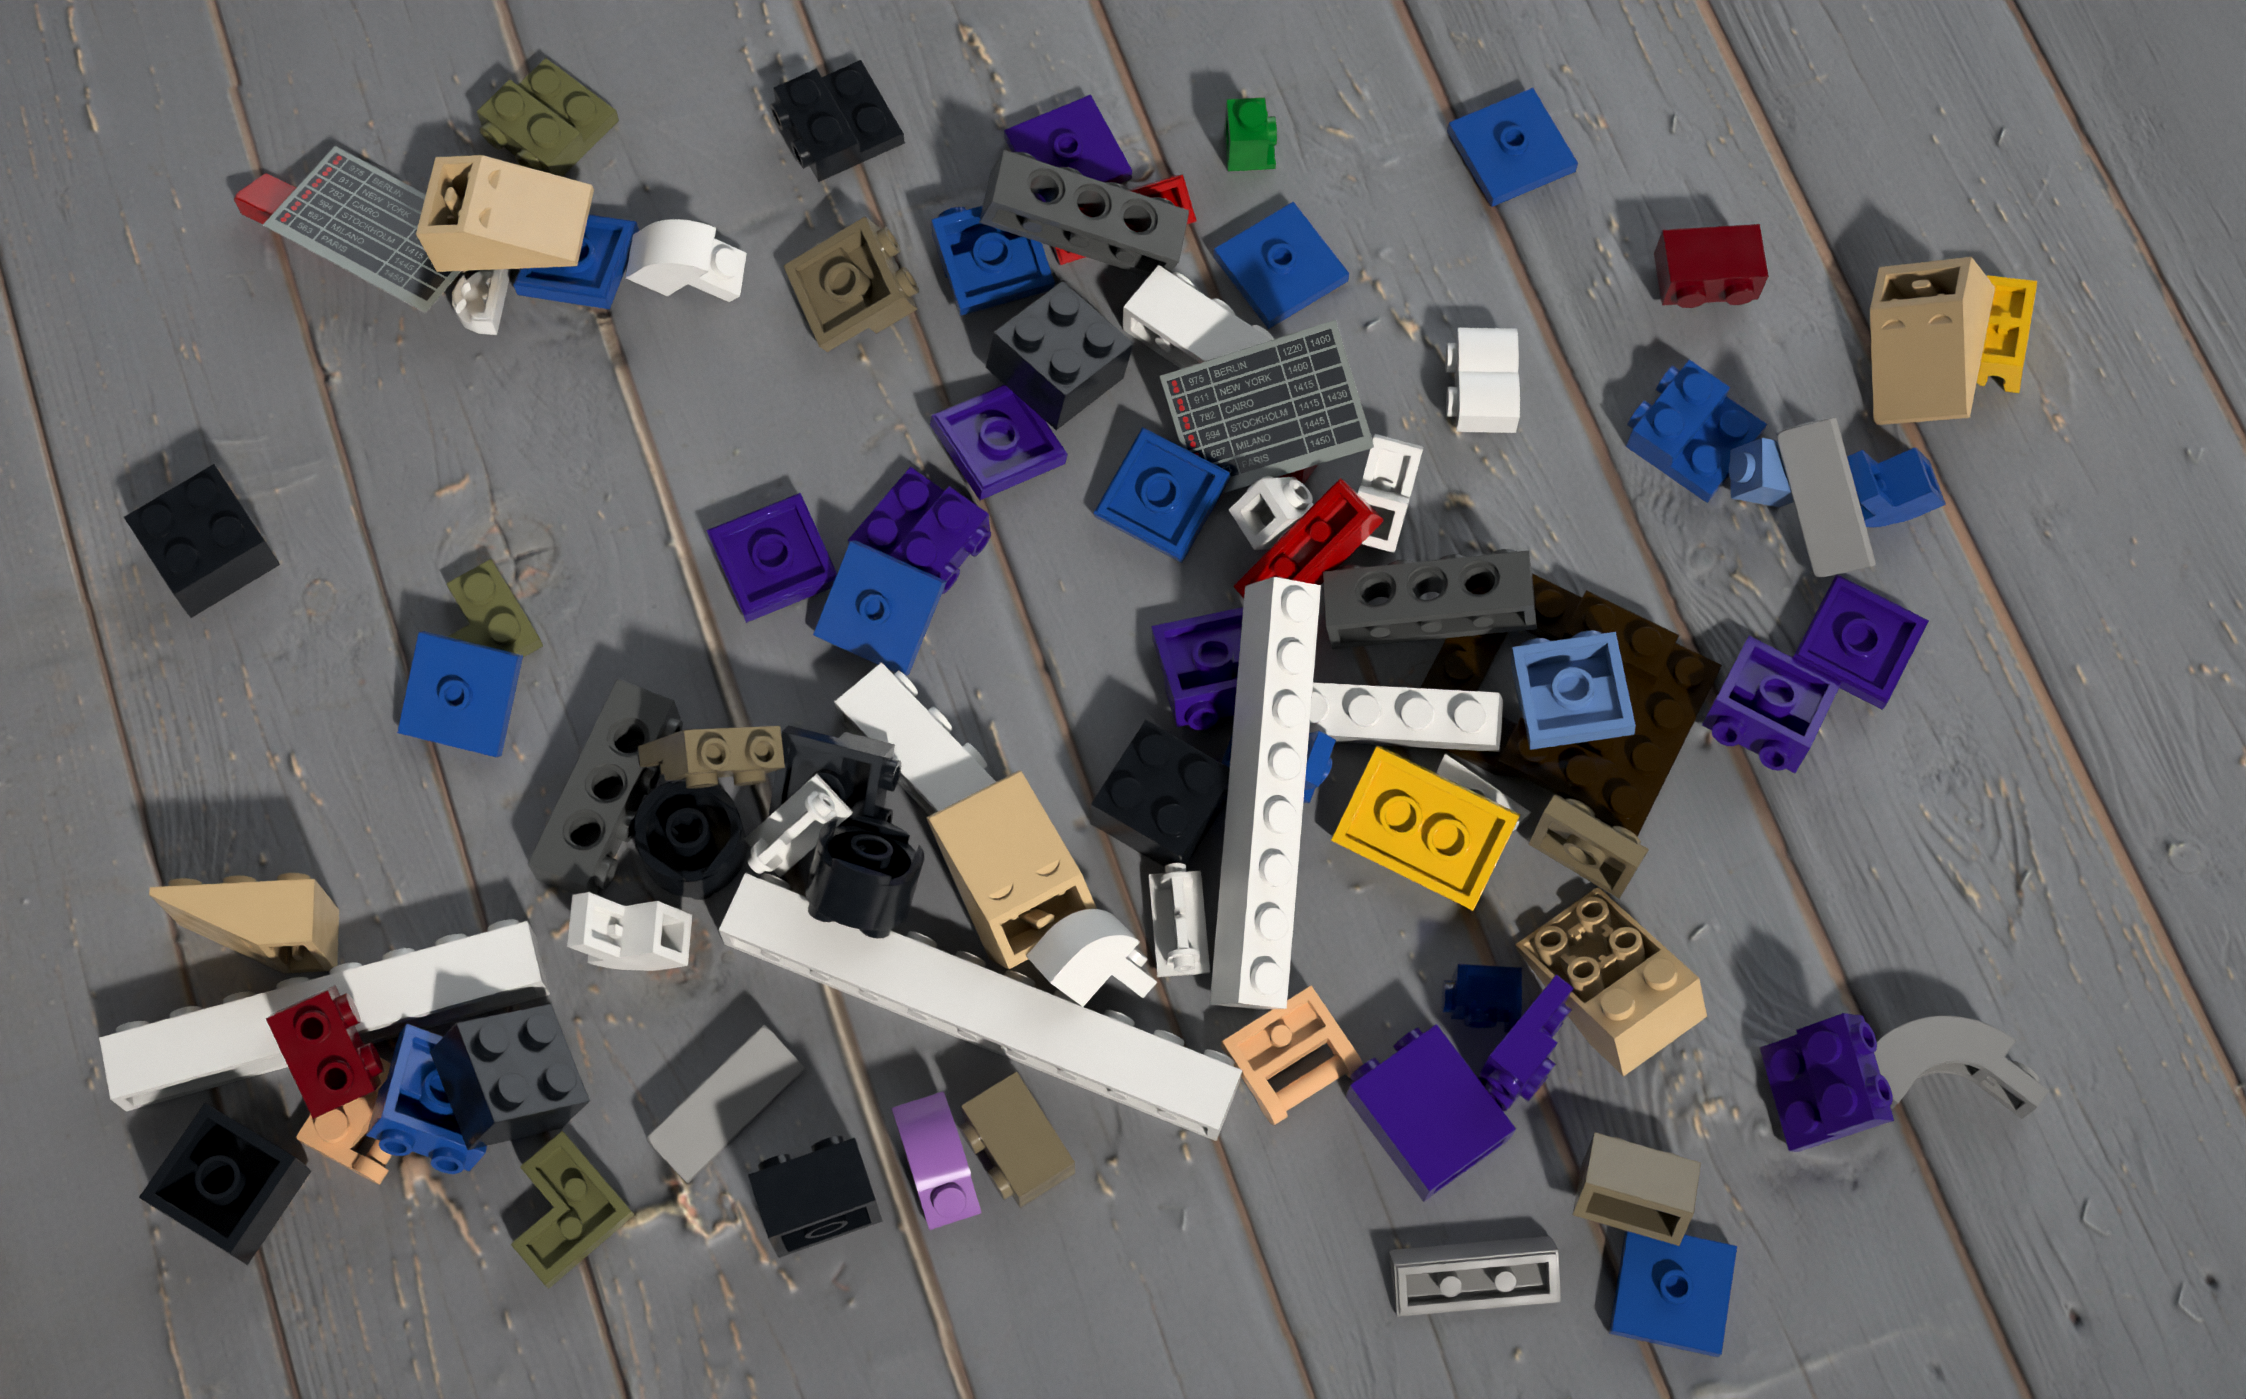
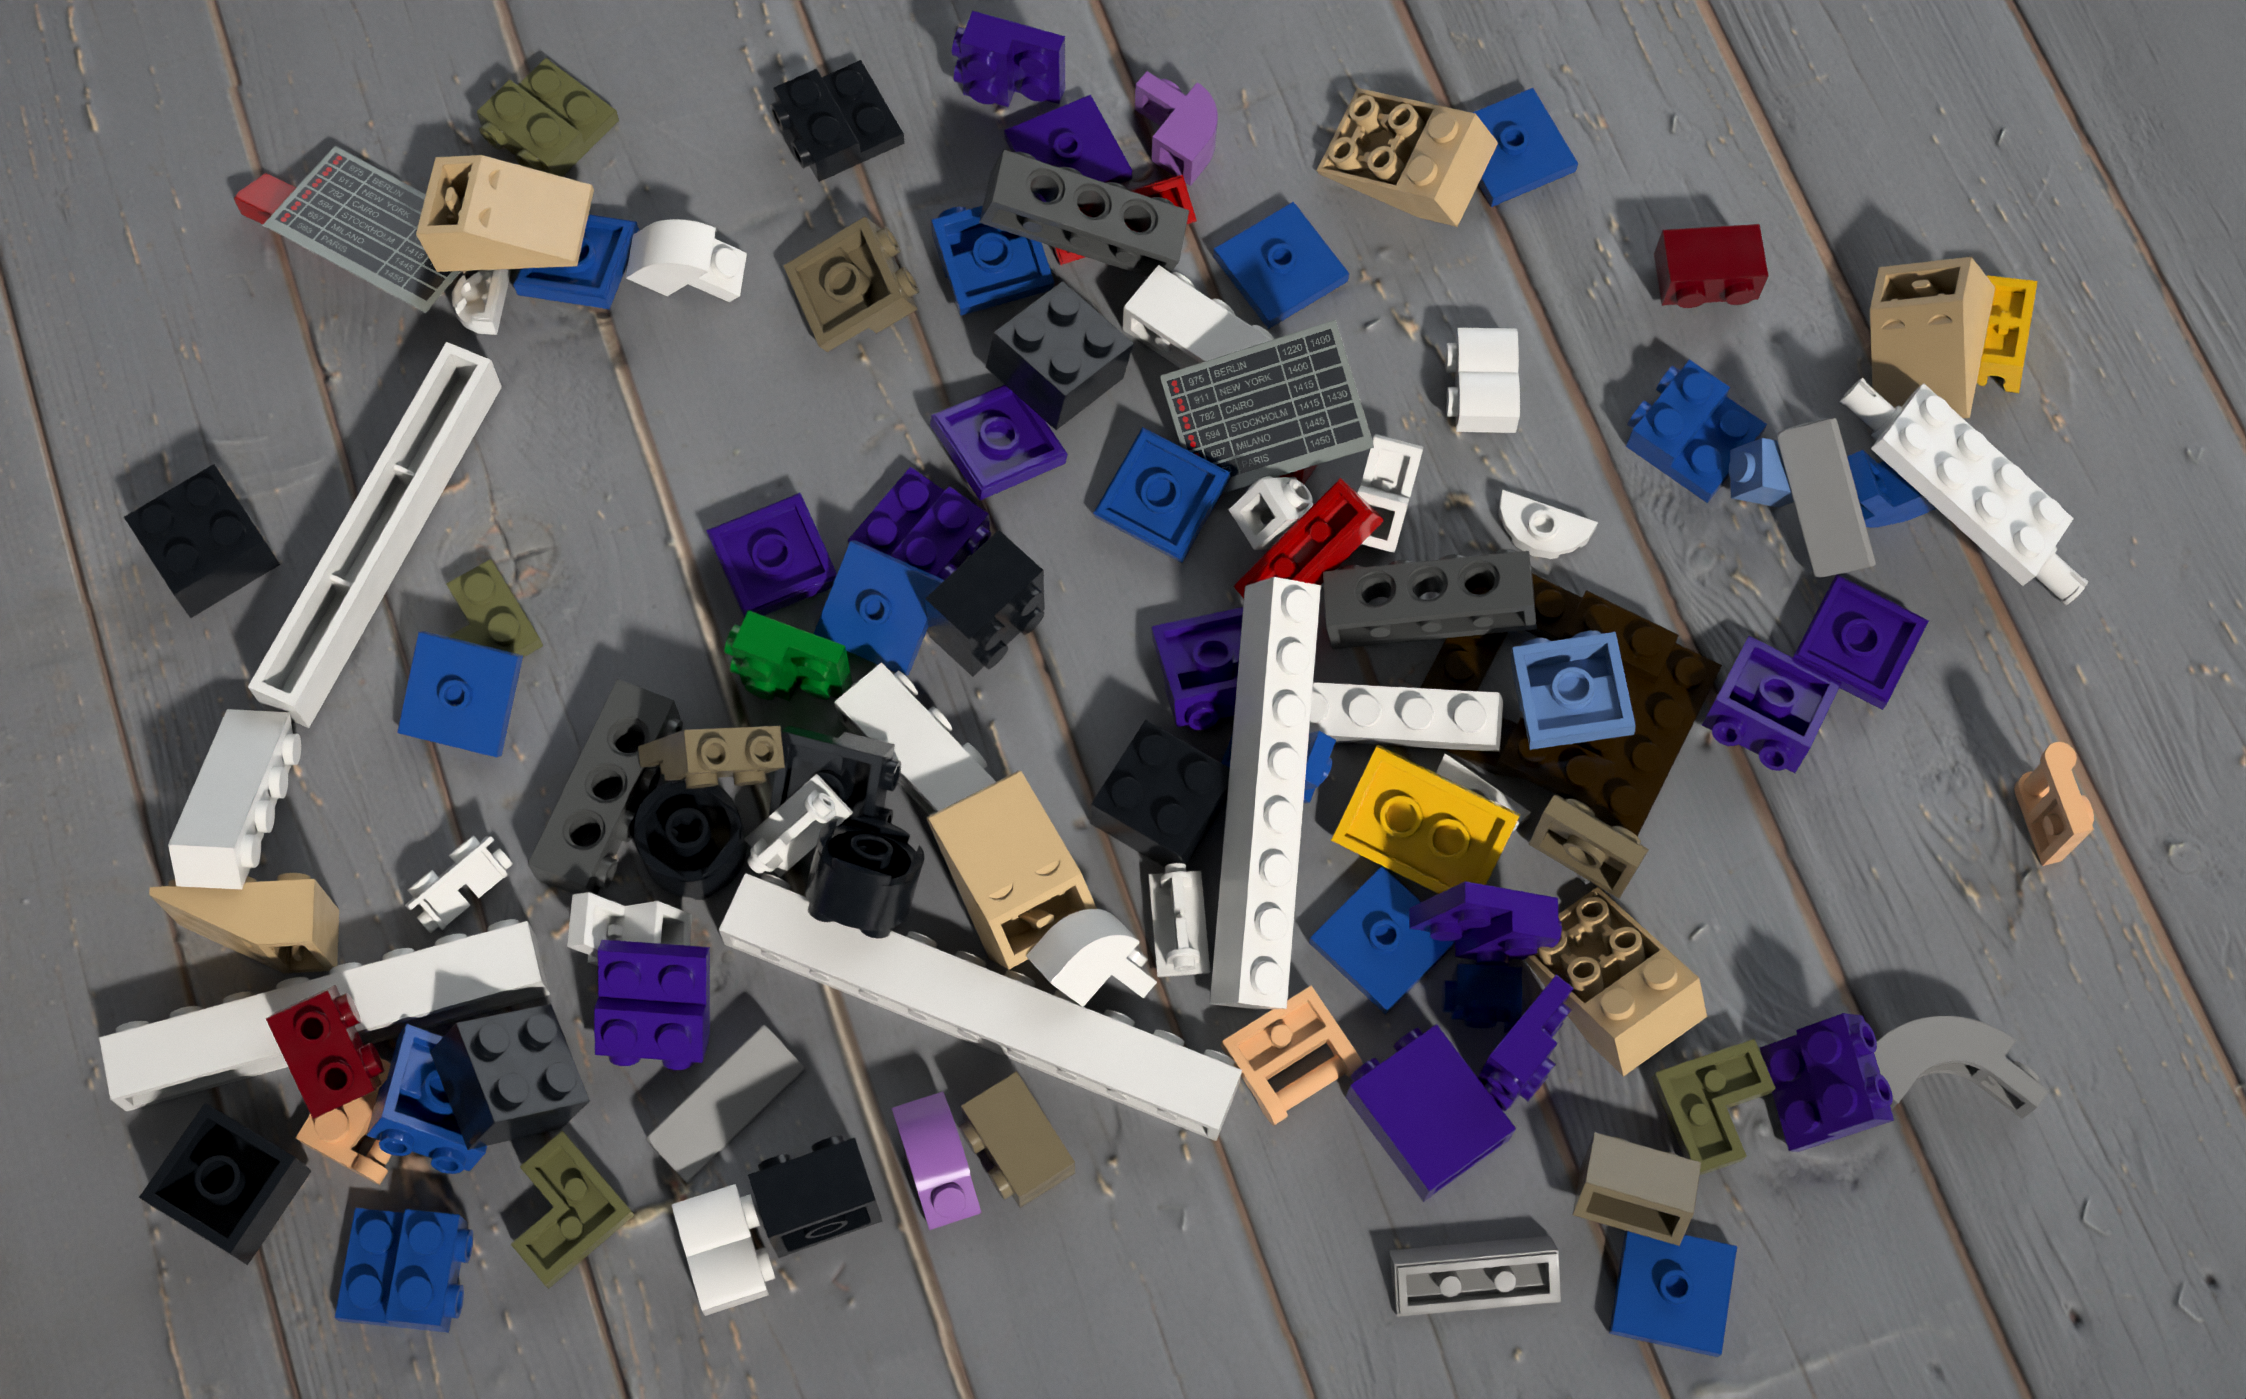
(234, 799): none -> white brick
(376, 535): none -> white brick
(404, 1269): none -> blue plate
(440, 894): none -> white hinge
(652, 1003): none -> dark purple plate
(722, 1250): none -> white brick
(779, 656): none -> green plate
(986, 604): none -> black brick
(1008, 58): none -> dark purple plate
(1186, 121): none -> medium lavender brick
(1249, 135): green brick -> none
(1373, 941): none -> blue plate
(1410, 154): none -> tan slope
(1489, 922): none -> dark purple plate
(1542, 528): none -> white plate
(1698, 1100): none -> olive plate
(1970, 484): none -> white plate
(2056, 817): none -> light nougat plate

